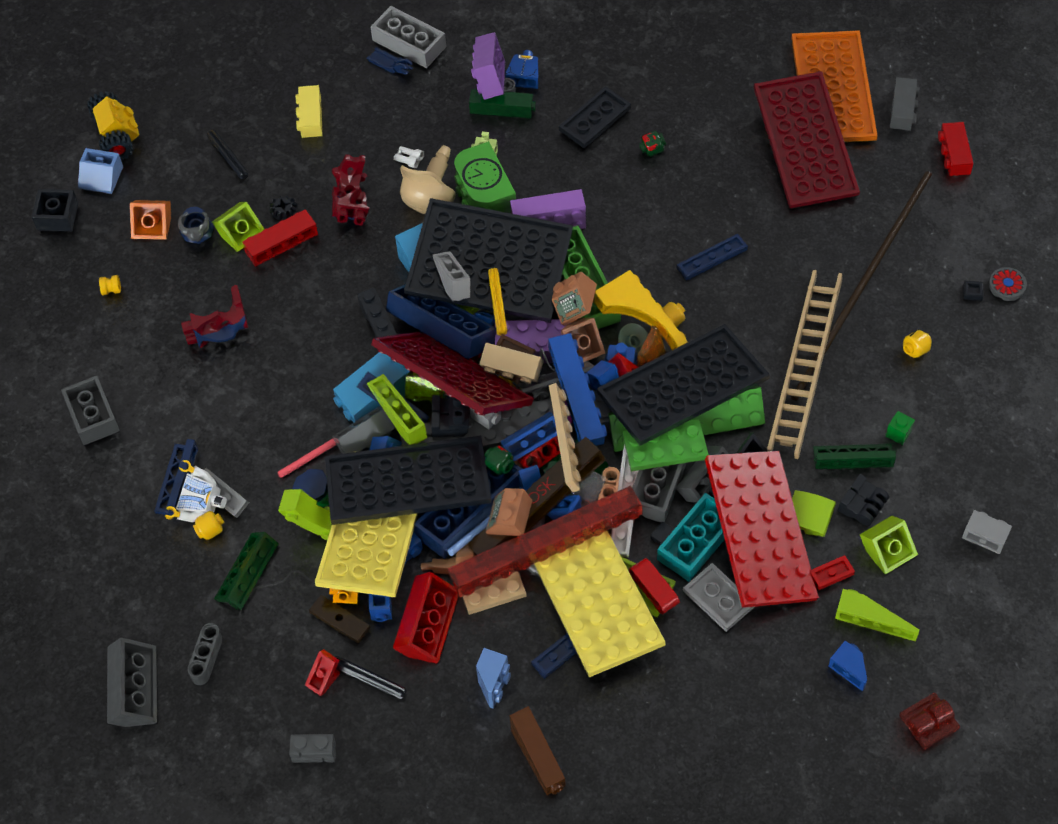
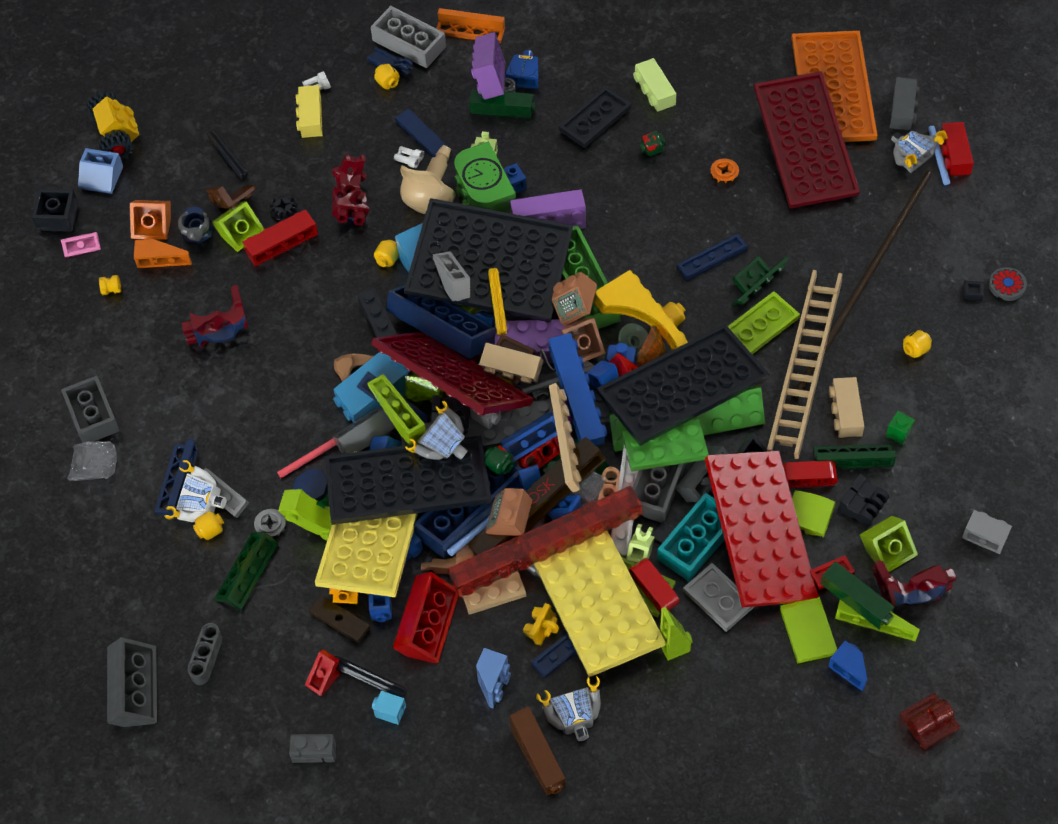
(81, 244): none -> bright pink slope
(93, 461): none -> clear slope
(159, 254): none -> orange slope
(221, 199): none -> reddish brown bracket
(262, 520): none -> light grey gear
(321, 79): none -> white piece
(346, 363): none -> medium nougat animal
(386, 76): none -> yellow head
(386, 253): none -> yellow head
(389, 707): none -> medium azure brick
(420, 132): none -> dark blue tile
(441, 437): none -> light grey torso
(471, 22): none -> orange fence
(516, 177): none -> blue brick
(543, 626): none -> yellow hips
(573, 710): none -> torso
(640, 545): none -> yellowish green brick
(655, 85): none -> yellowish green brick
(676, 639): none -> lime slope
(721, 165): none -> orange gear
(753, 276): none -> dark green bracket
(764, 322): none -> lime plate
(808, 630): none -> lime tile
(810, 474): none -> red beam
(846, 407): none -> tan brick
(857, 595): none -> dark green brick
(915, 148): none -> torso
(922, 587): none -> dark red hips
(940, 160): none -> light blue bar

